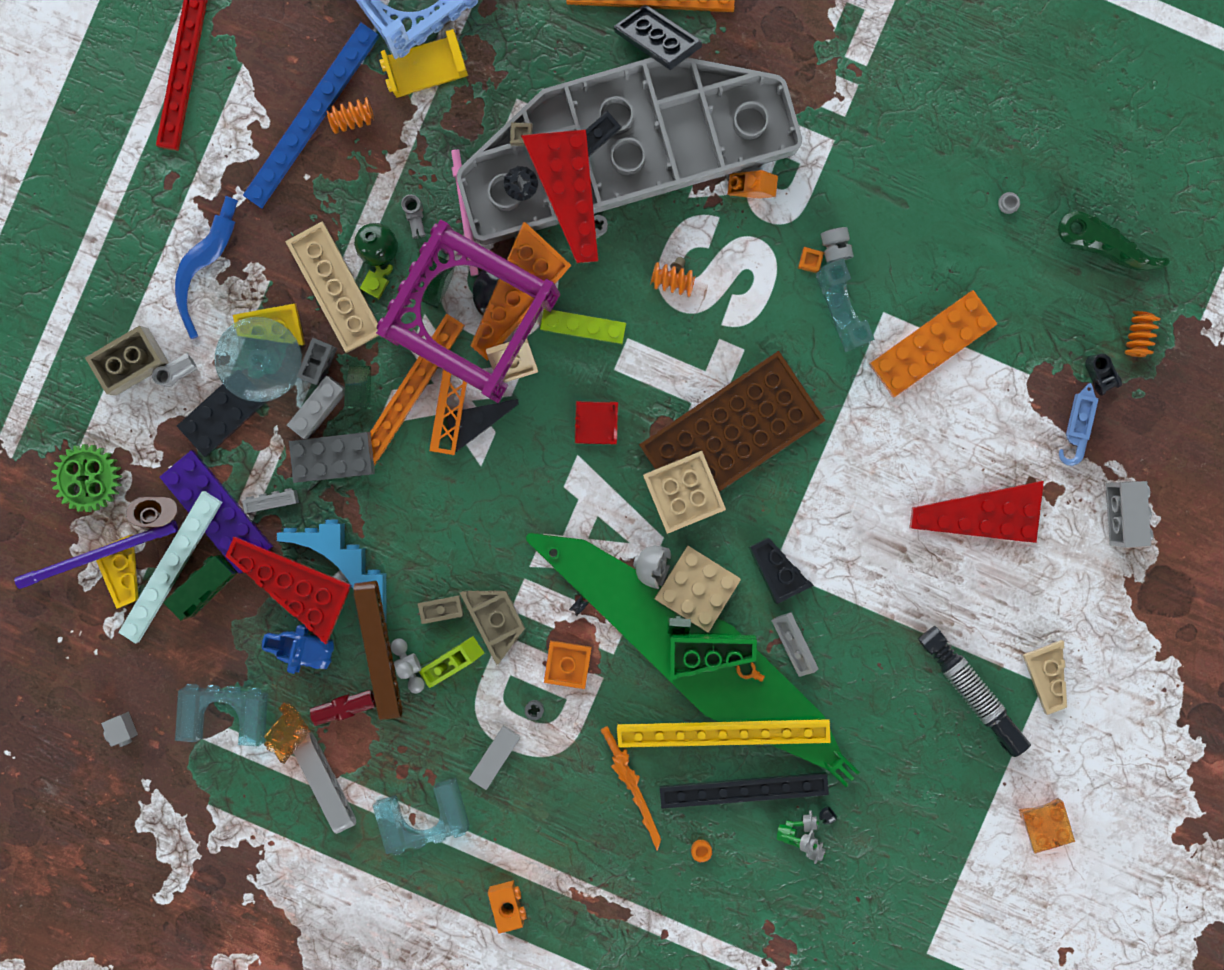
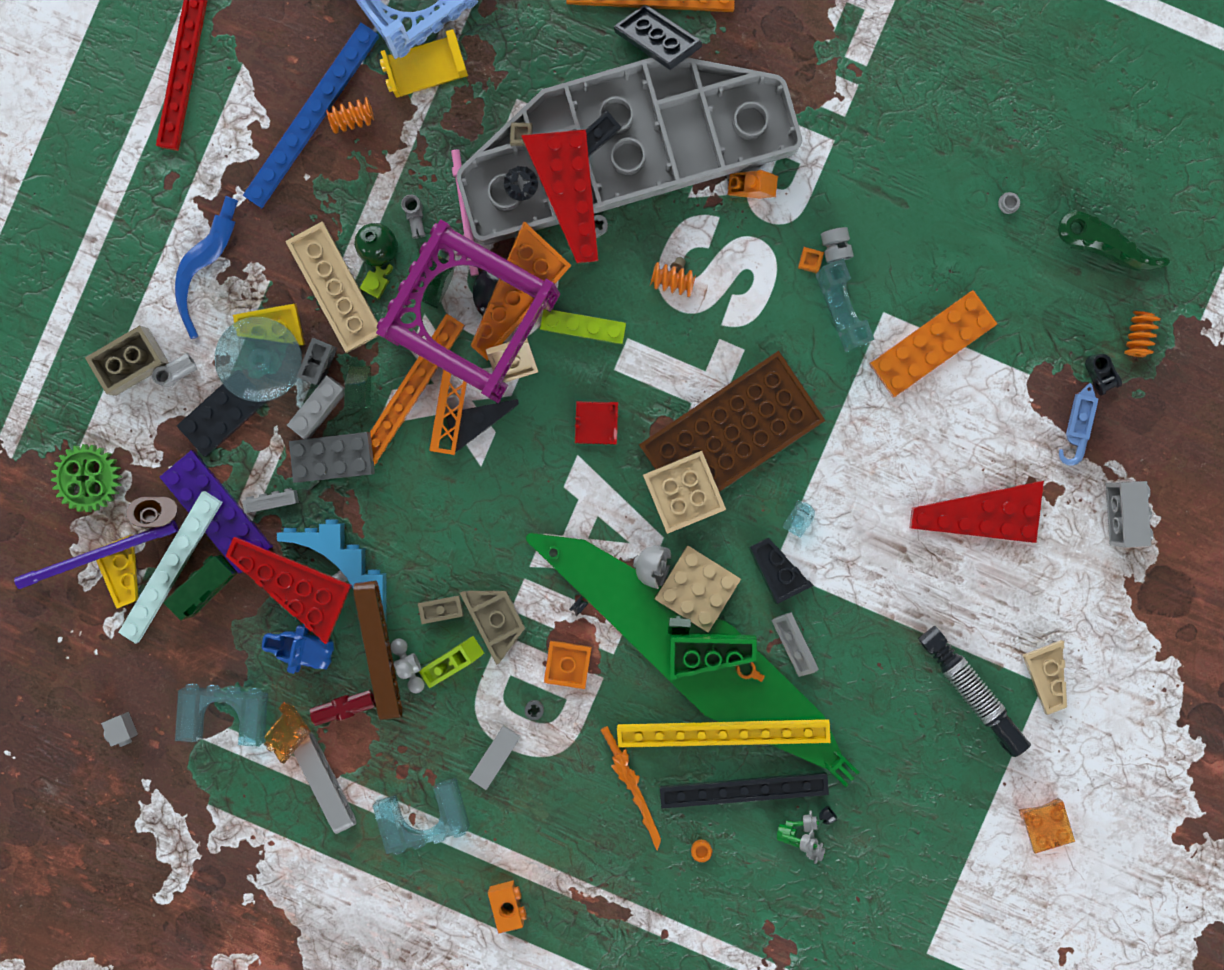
(799, 518): none -> clear light blue bracket

